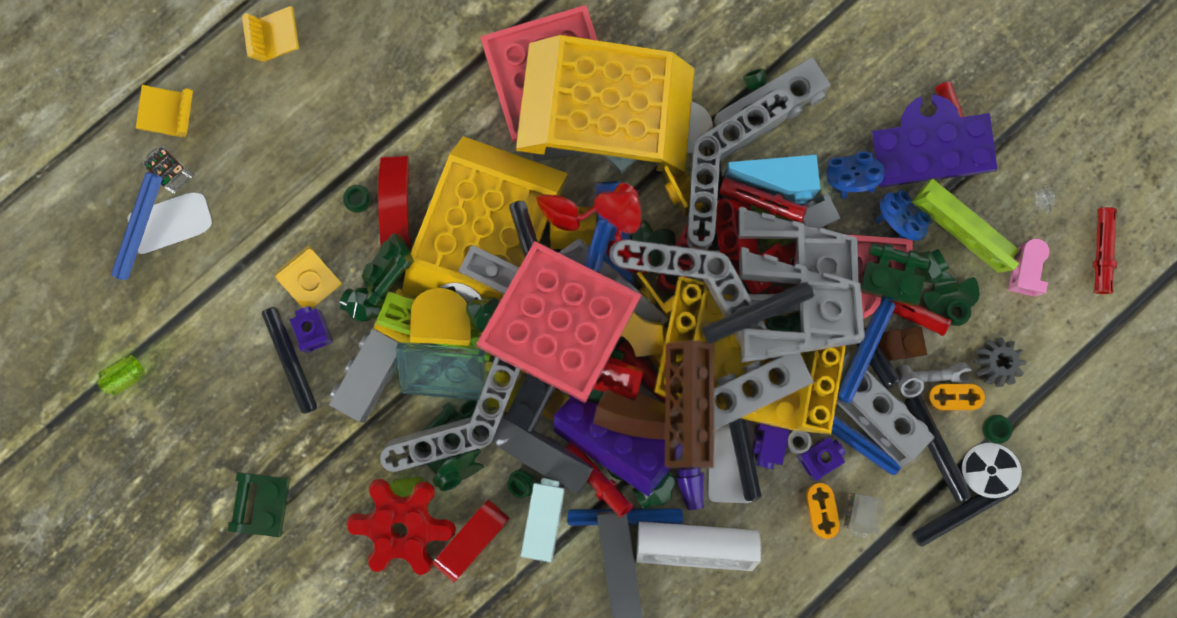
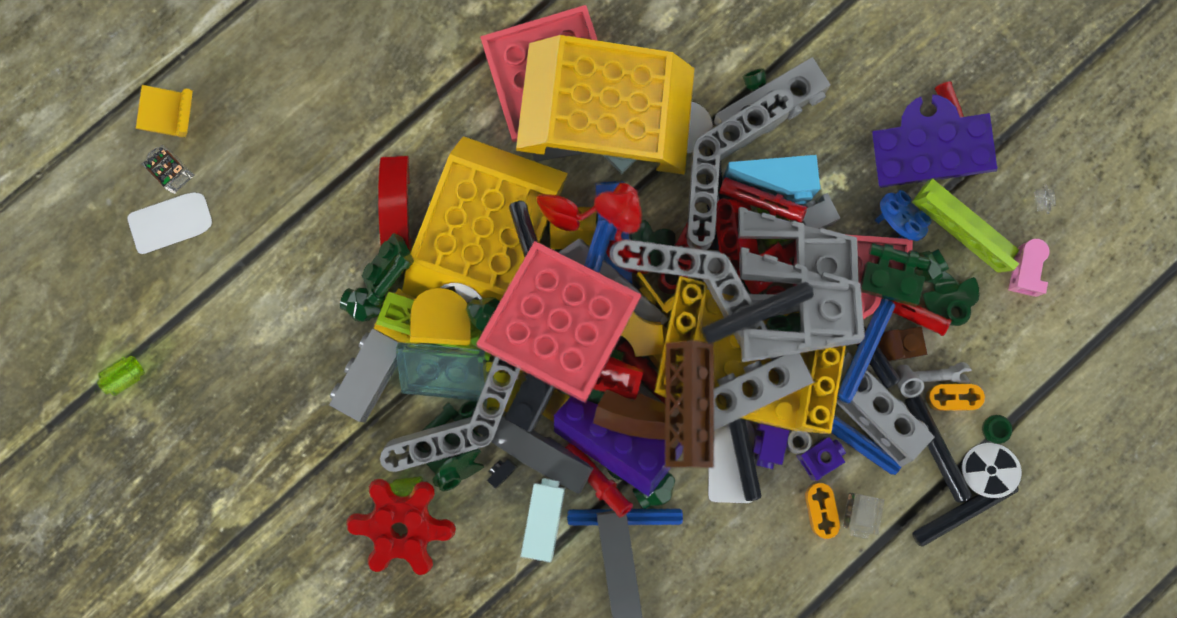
(136, 226): blue axle -> none
(268, 505): dark green plate -> none
(270, 35): yellow piece -> none
(289, 360): black axle -> none
(307, 278): yellow piece -> none
(319, 334): dark purple brick -> none
(357, 198): dark green plate -> none
(471, 541): red beam -> none
(488, 269): light grey plate -> none
(500, 472): none -> black plate
(520, 483): dark green plate -> none
(679, 189): yellow piece -> none
(691, 486): dark purple cone -> none
(698, 546): white brick -> none
(855, 173): blue plate -> none
(991, 353): dark grey gear -> none
(1105, 249): red pin -> none

